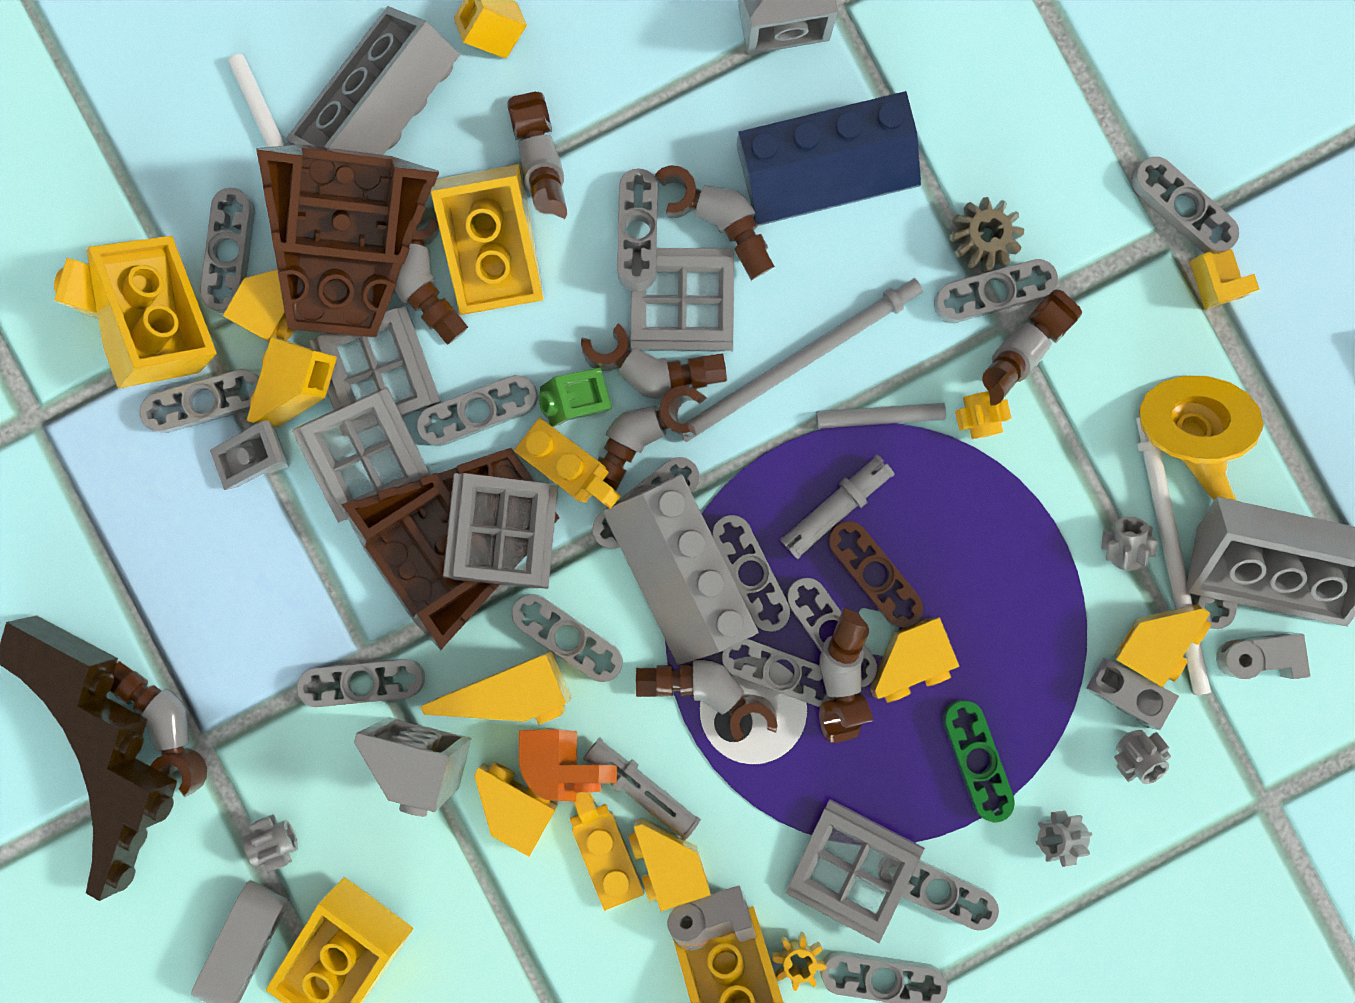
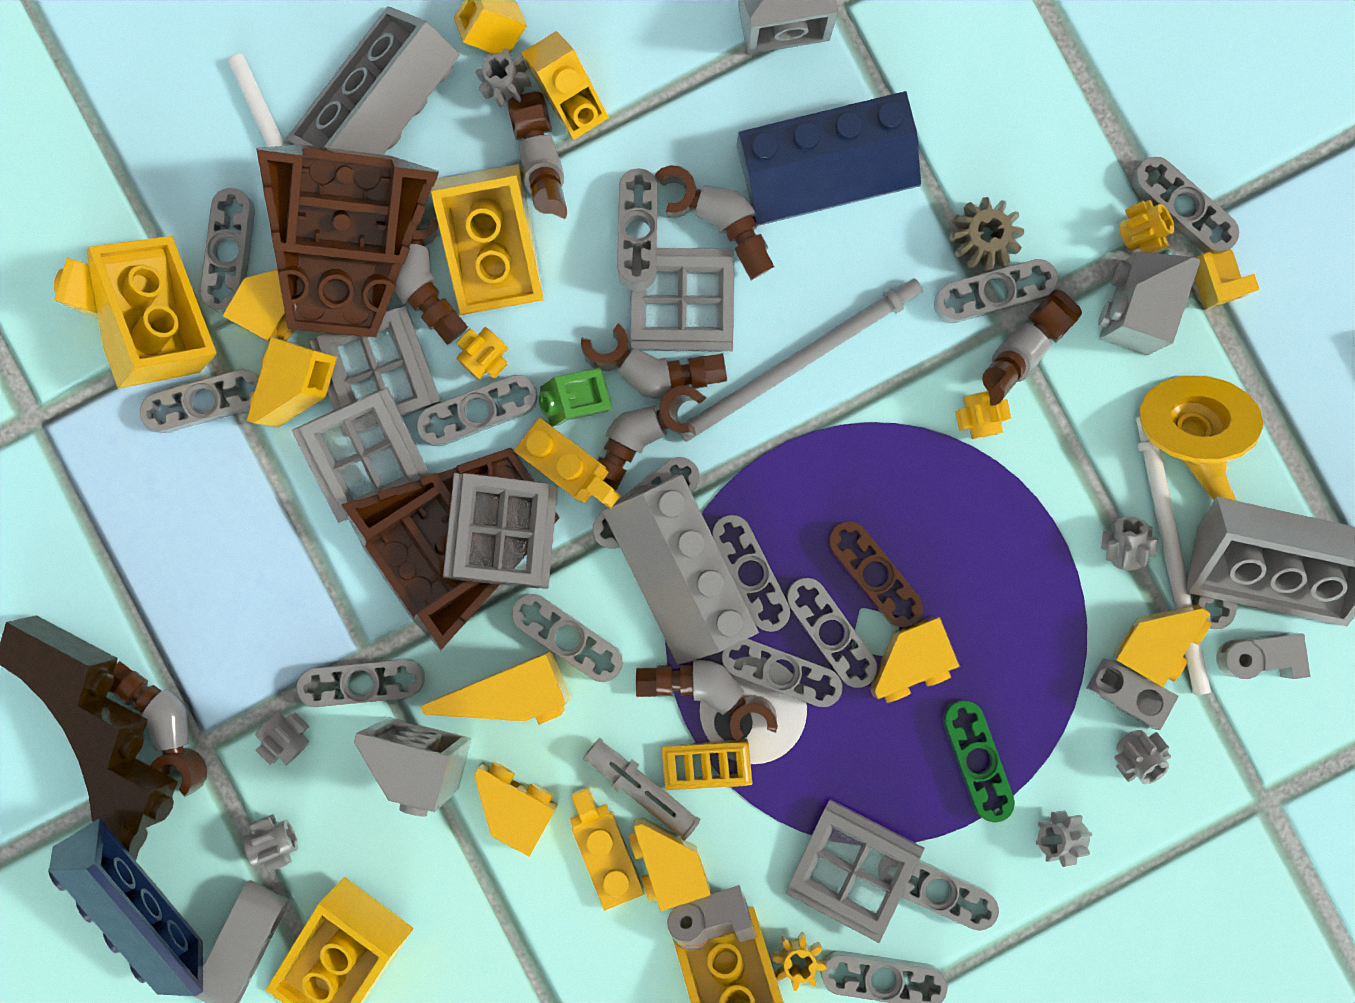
(129, 910): none -> dark blue slope
(249, 455): light grey slope -> none
(282, 738): none -> light grey gear
(482, 353): none -> yellow gear
(503, 77): none -> light grey gear
(551, 765): orange brick -> none
(565, 84): none -> yellow slope
(725, 779): none -> yellow slope
(837, 506): light grey pin -> none
(841, 675): reddish brown piece -> none
(880, 415): light grey bar -> none
(1146, 227): none -> yellow gear
(1147, 301): none -> light grey slope

